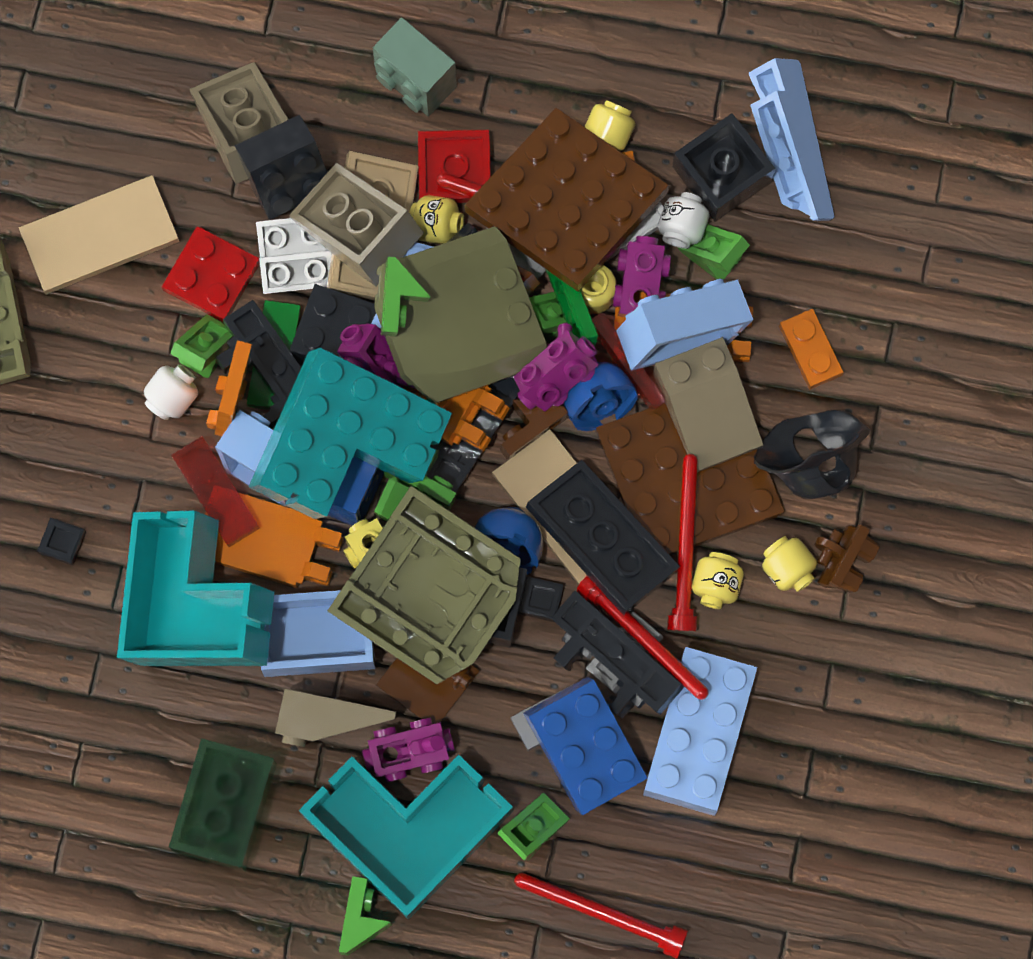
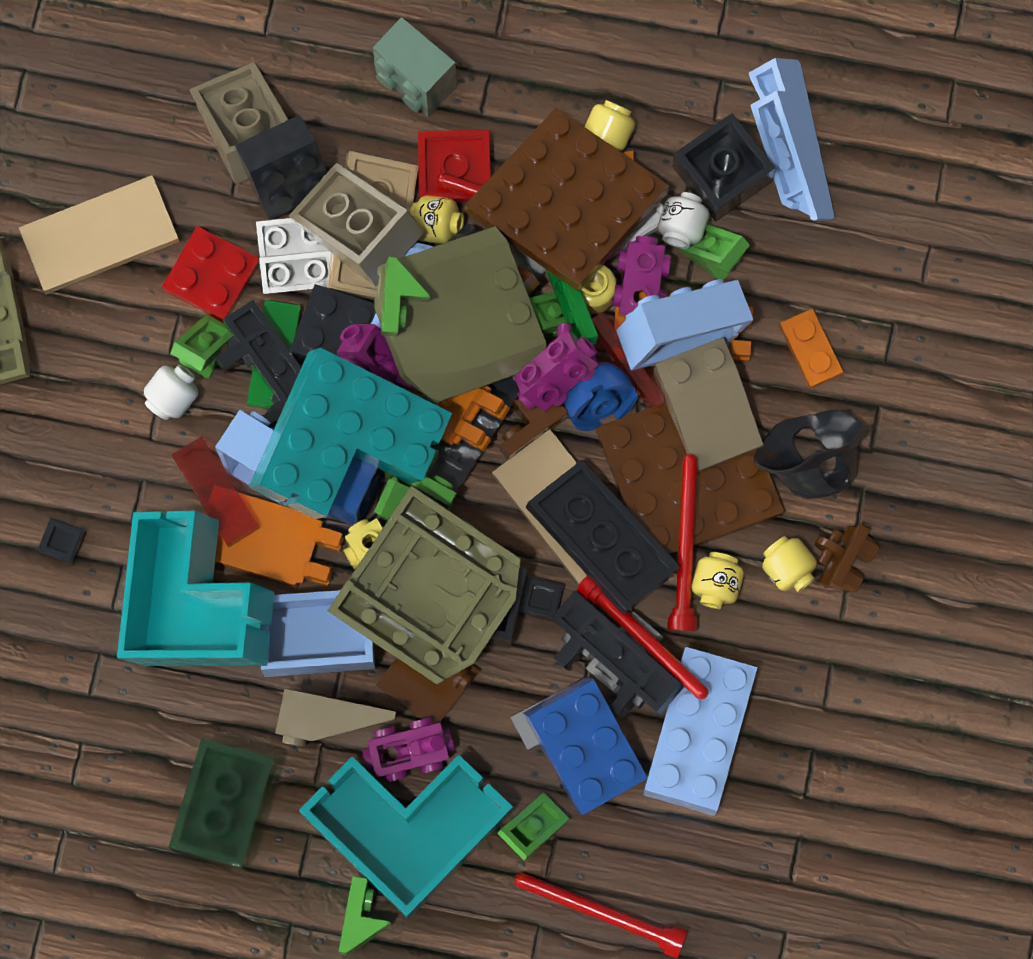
(231, 388): orange tile -> none
(514, 532): blue cylinder -> none

